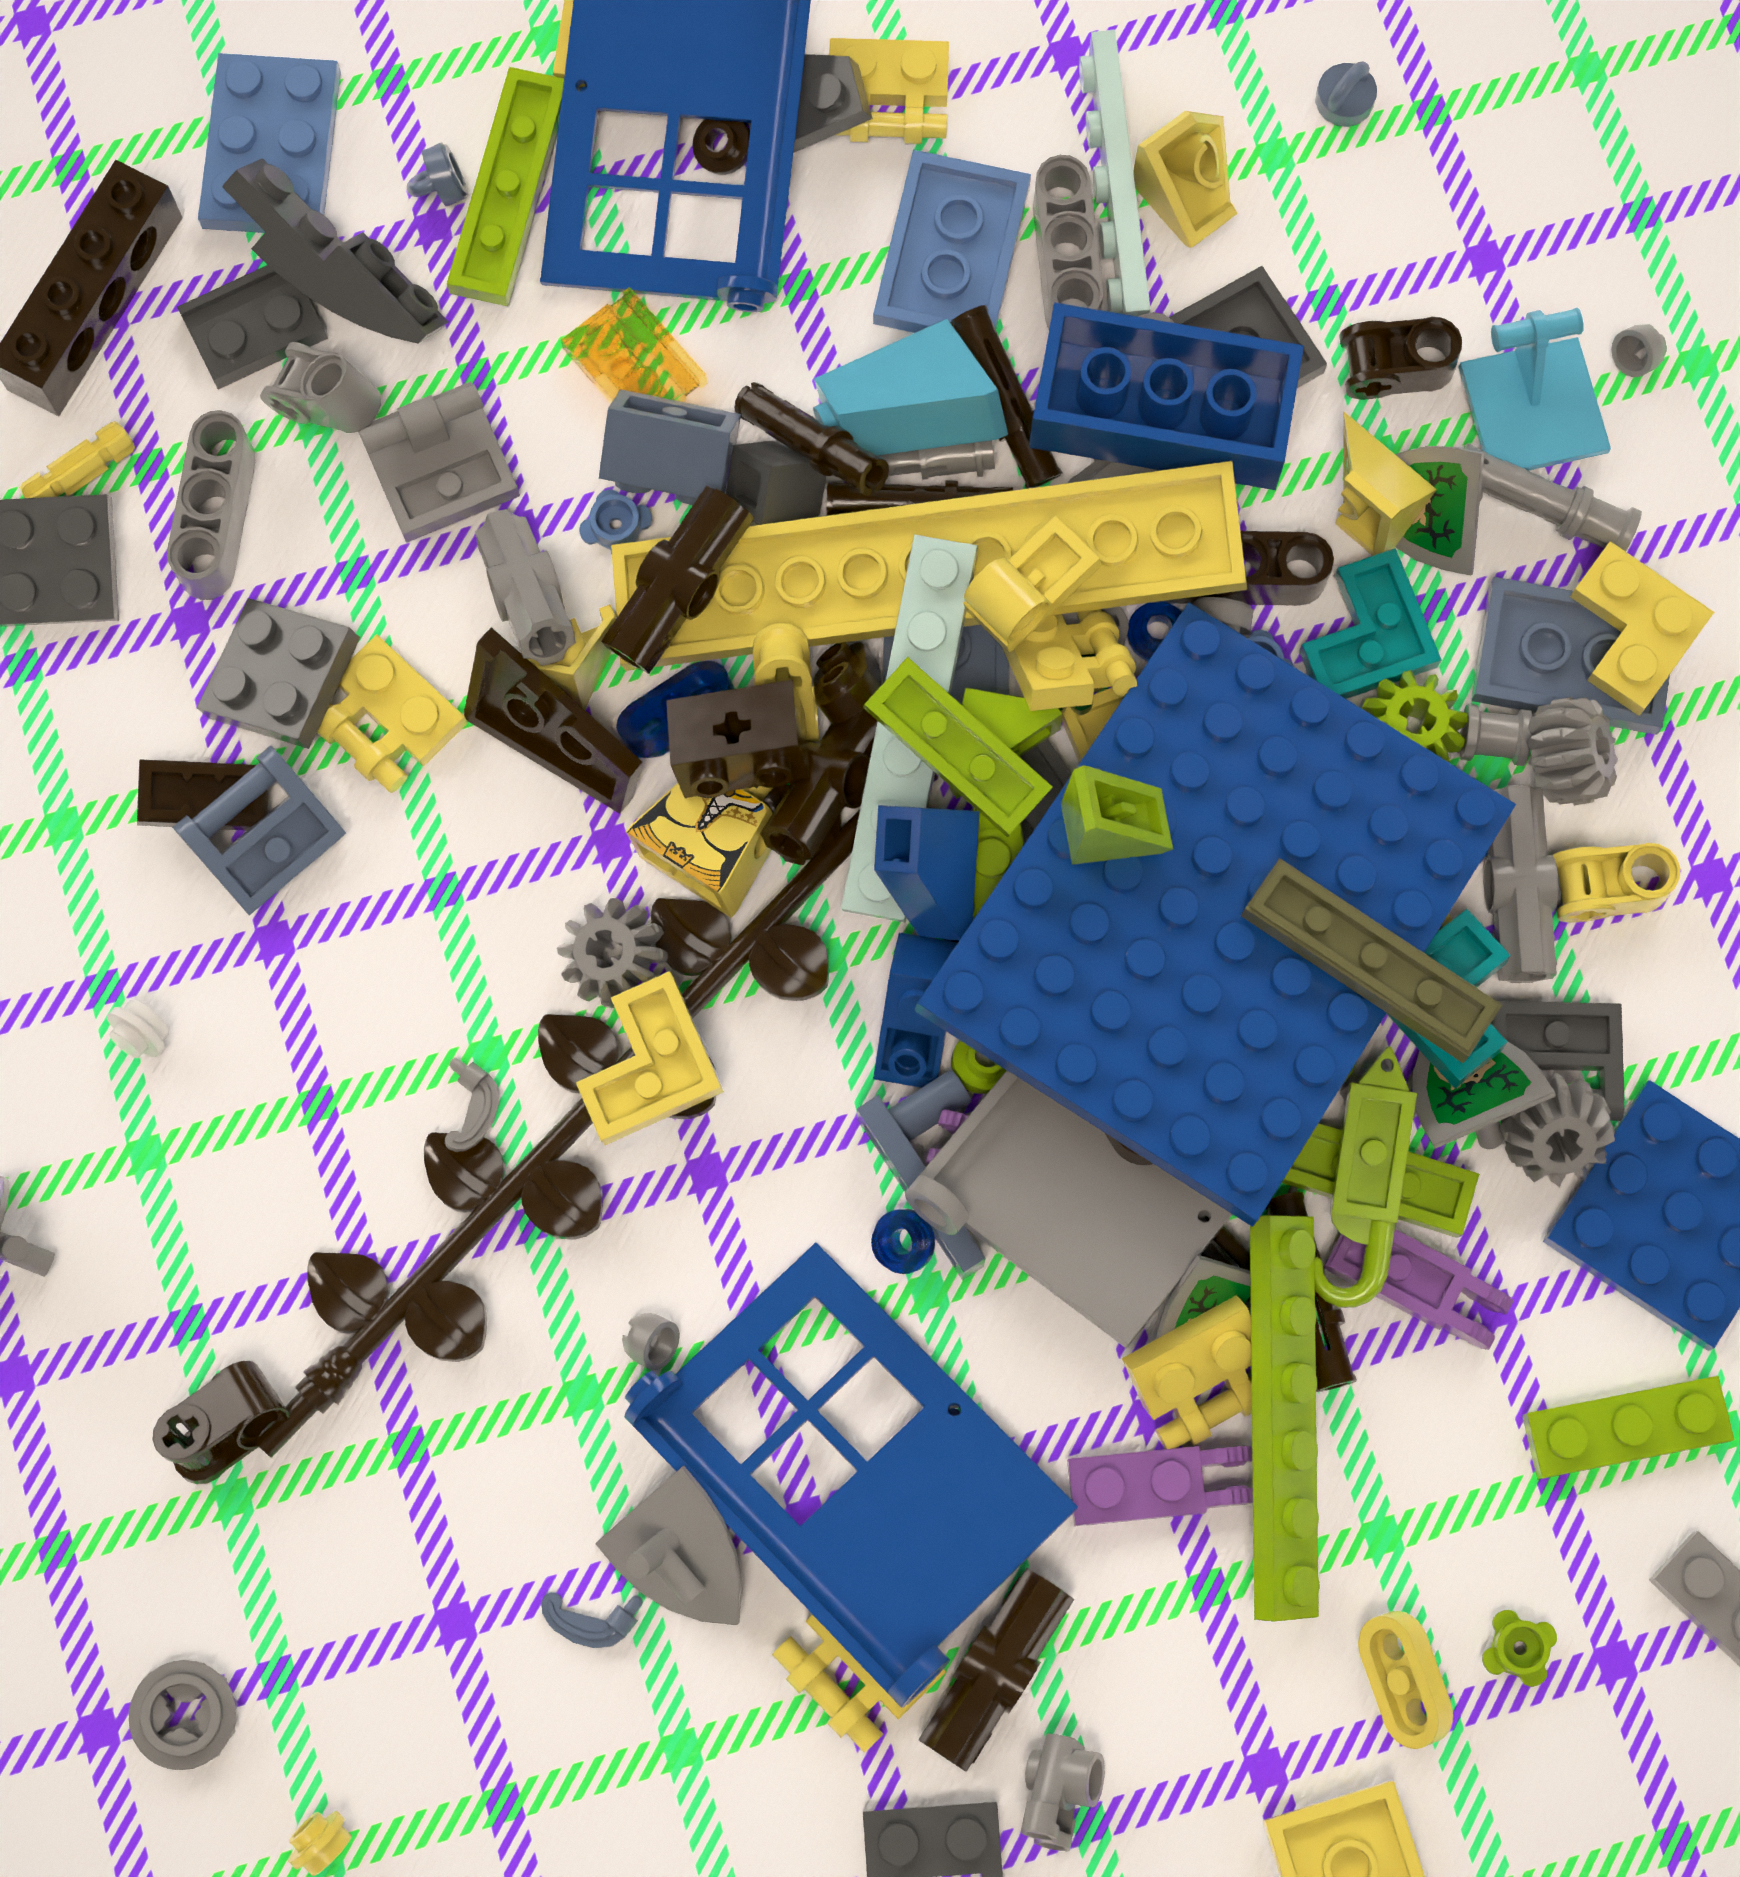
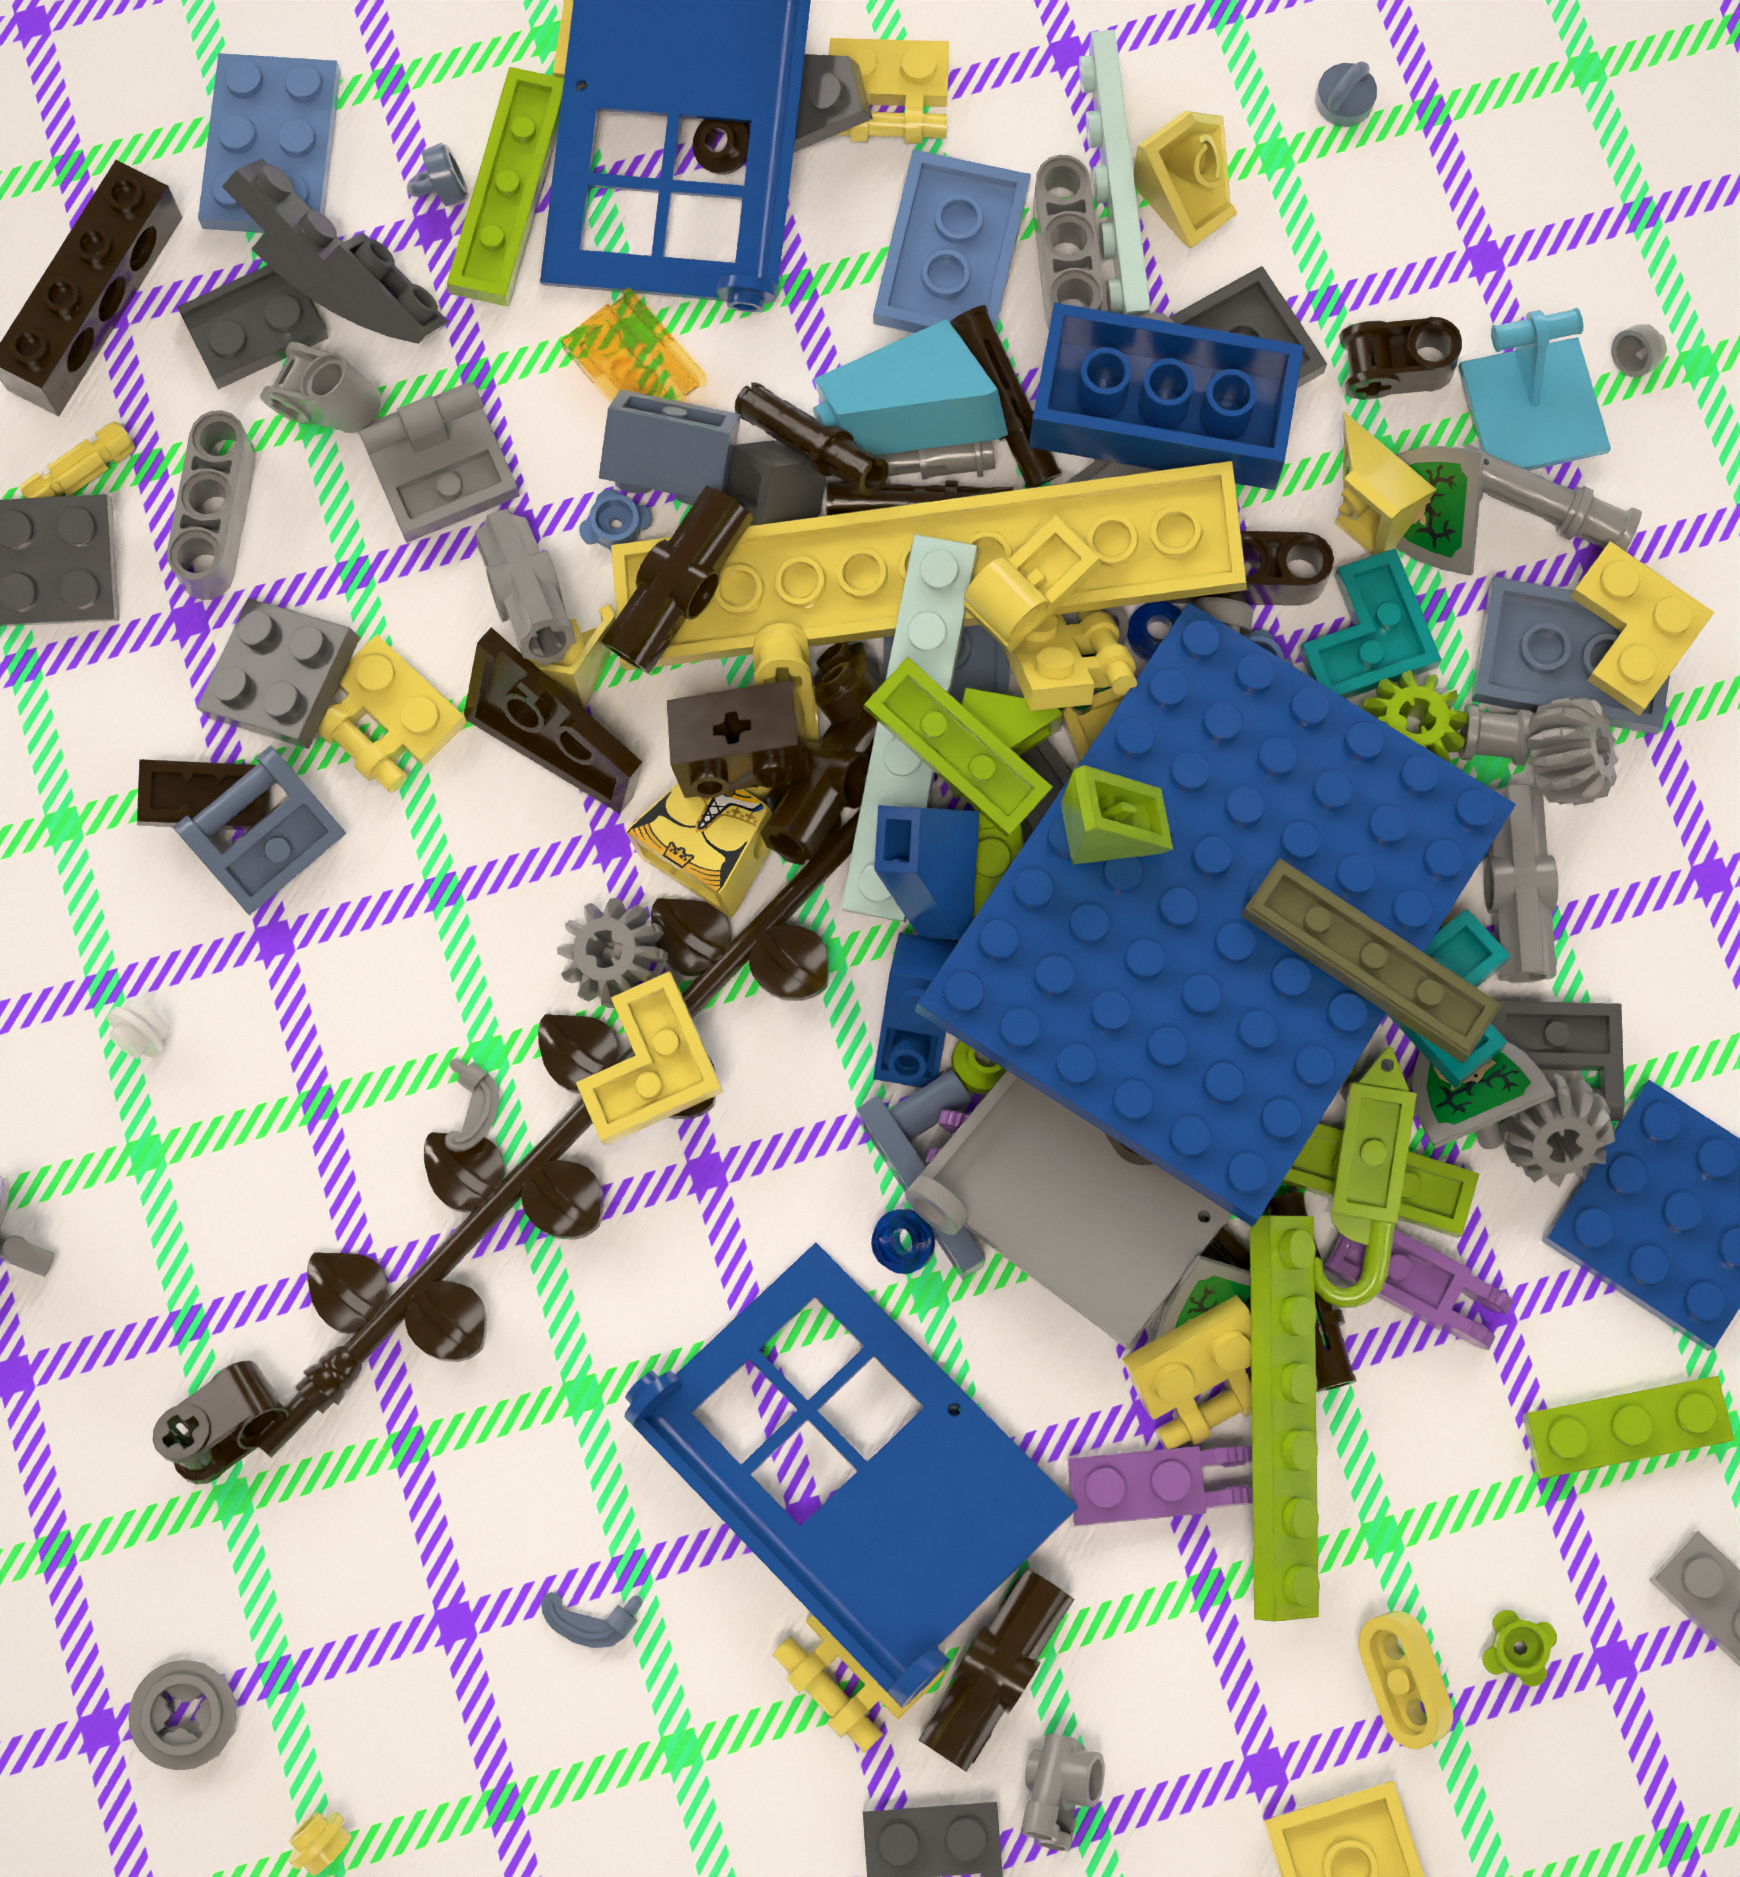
(645, 721): clear blue plate -> none
(651, 1340): light grey hinge -> none
(679, 1552): light grey shield -> none
(1600, 882): light yellow piece -> none

